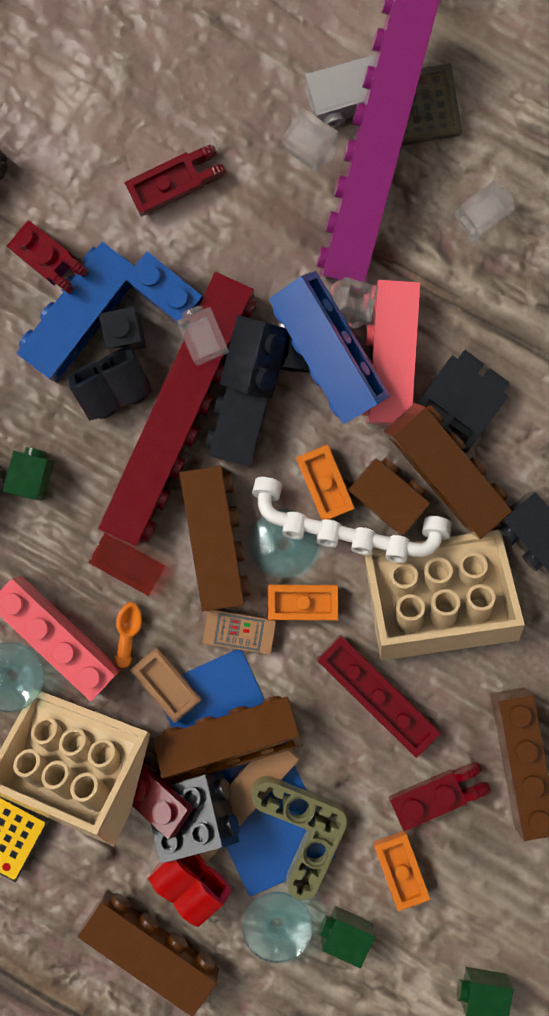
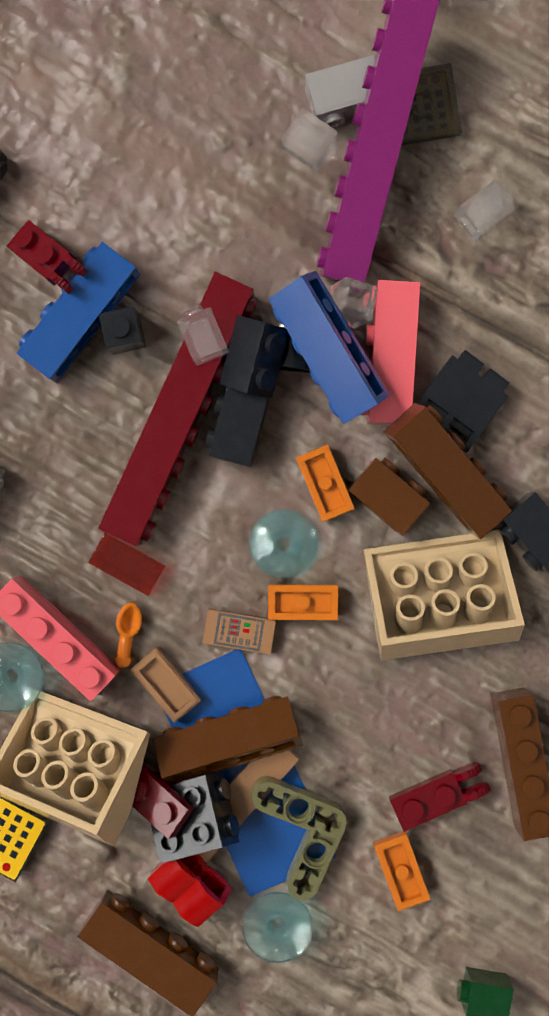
(29, 474): dark green brick -> none
(109, 384): black brick -> none
(162, 287): blue brick -> none
(173, 180): dark red hinge -> none
(213, 538): reddish brown brick -> none
(346, 936): dark green brick -> none
(362, 539): white bar -> none
(378, 696): dark red plate -> none

